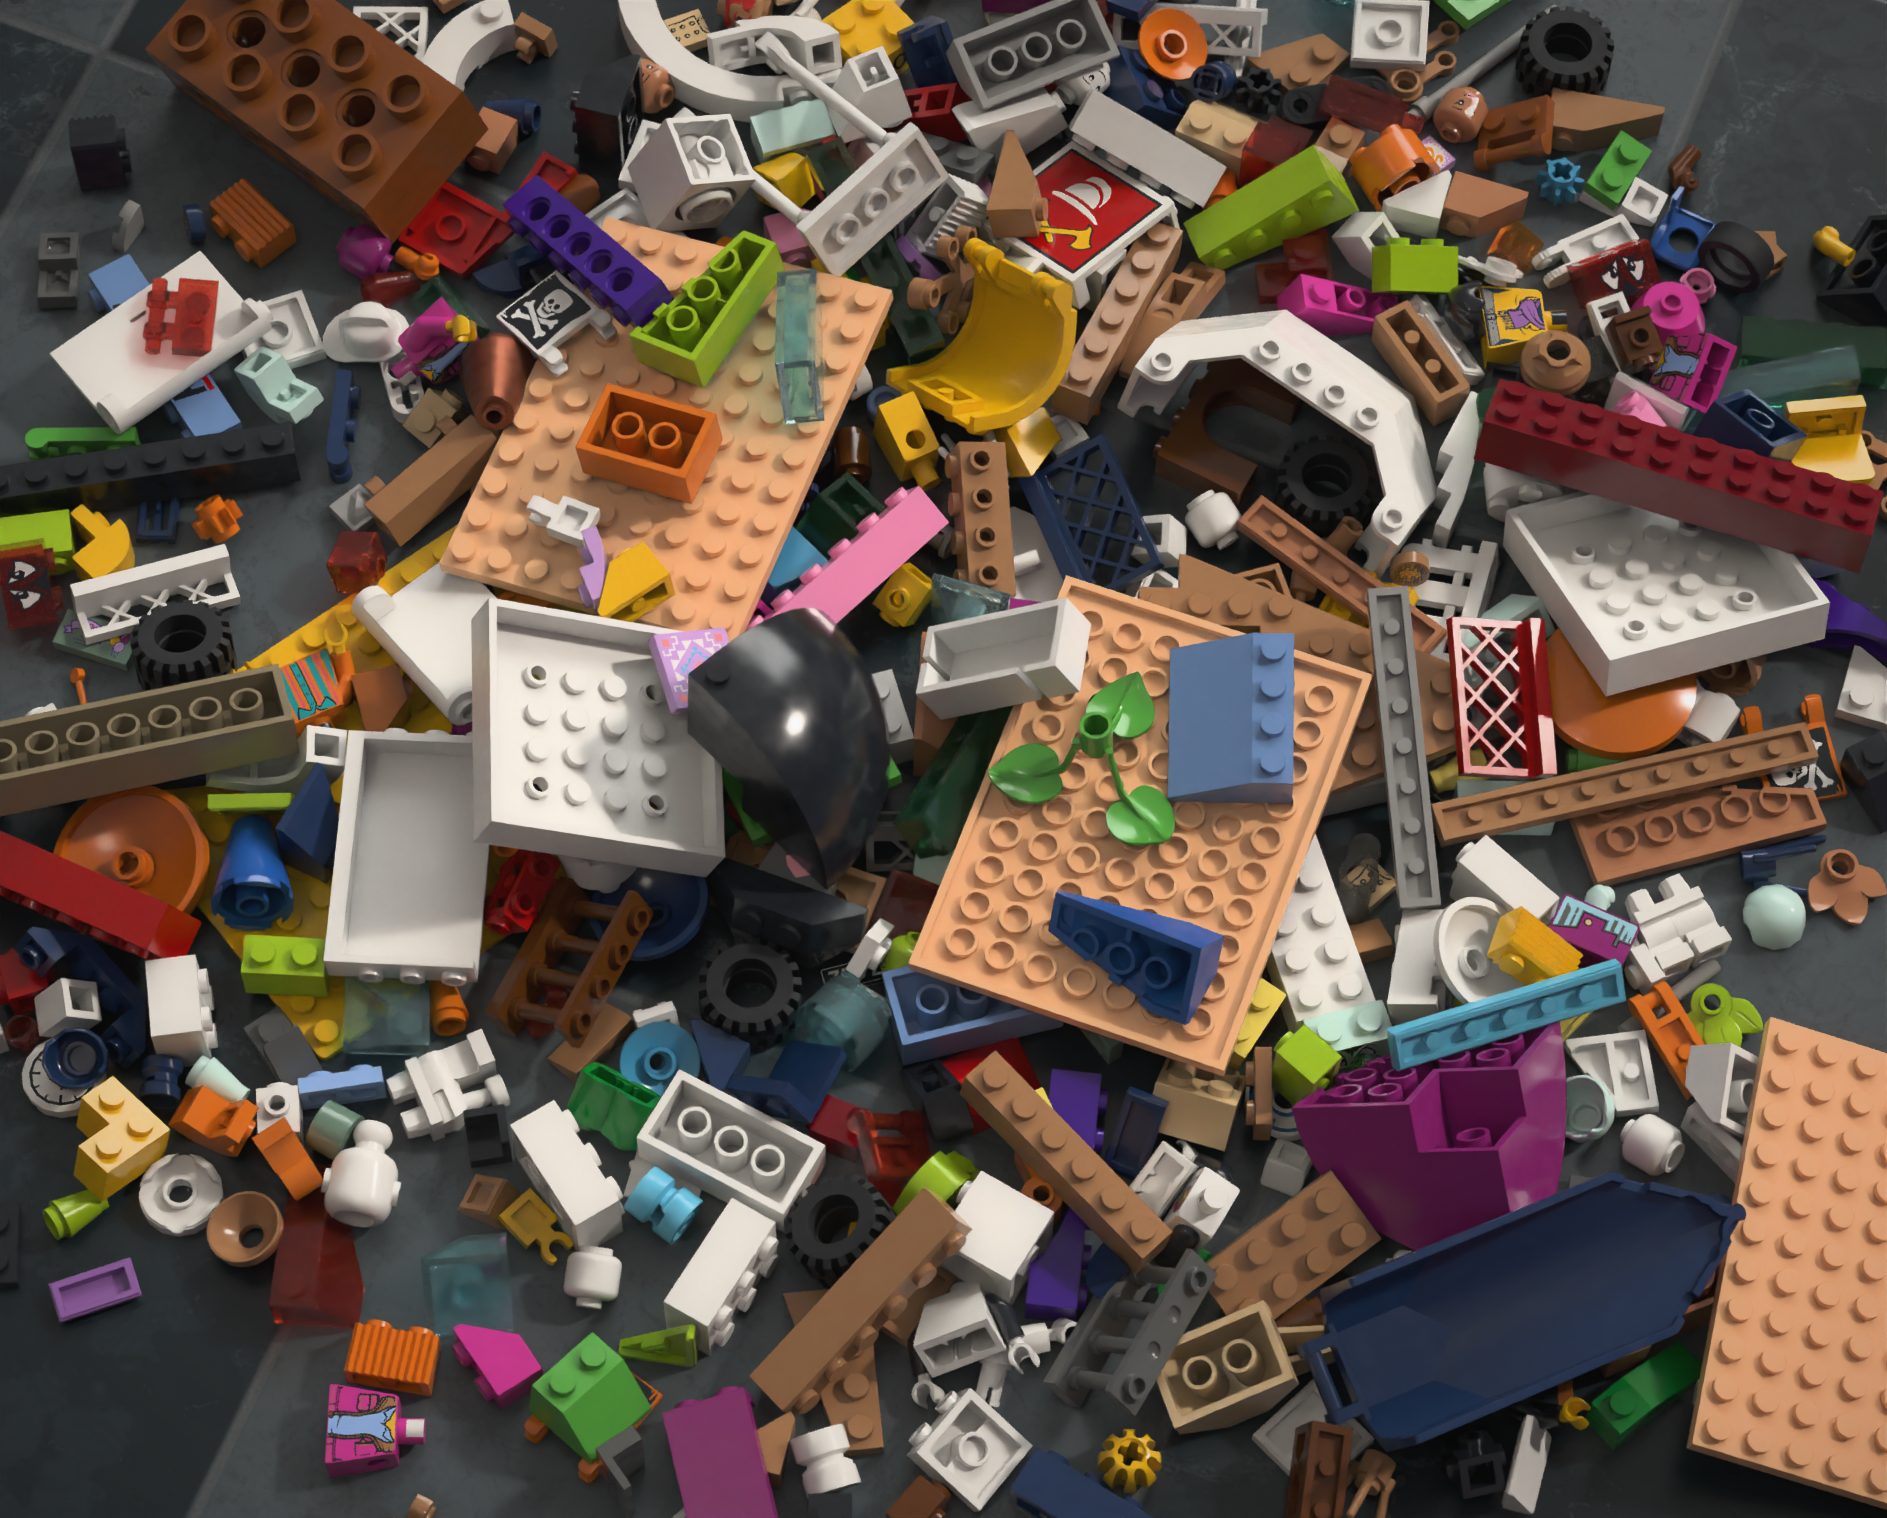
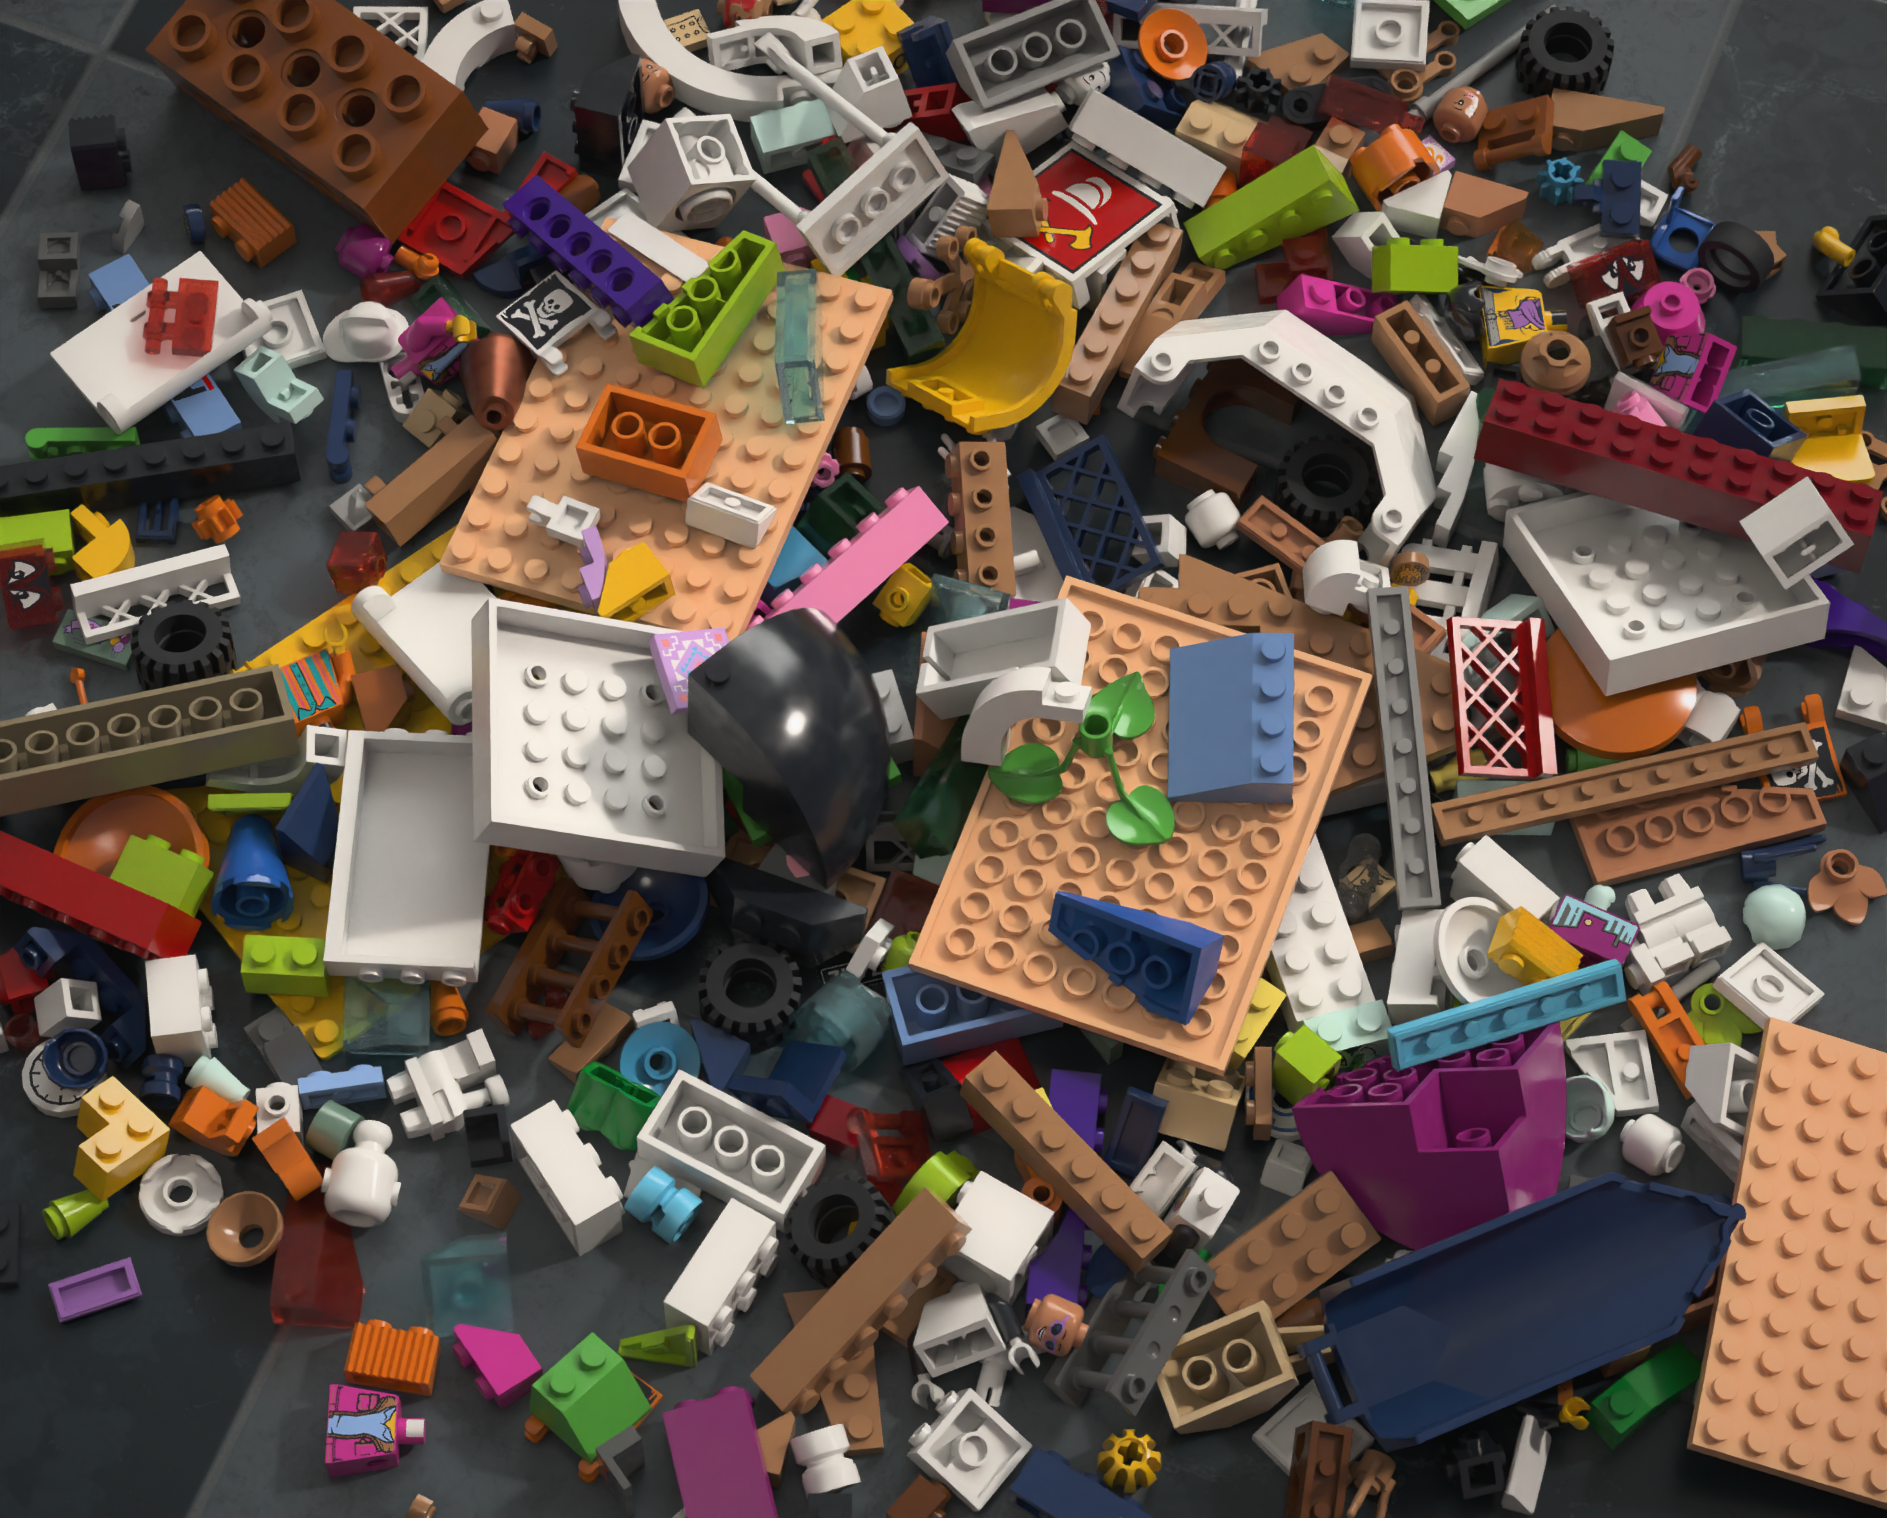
(164, 874): none -> lime brick
(531, 1222): yellow plate -> none
(592, 1276): white head -> none
(658, 246): none -> white sticker
(729, 515): none -> white slope
(789, 176): yellow slope -> none
(831, 469): none -> bright pink plate
(908, 440): yellow torso -> none
(1017, 697): none -> white arch
(1028, 442): yellow slope -> none
(1055, 1325): none -> nougat head
(1339, 577): none -> white brick
(1614, 198): none -> dark blue hinge
(1767, 987): none -> white tile
(1796, 533): none -> white slope

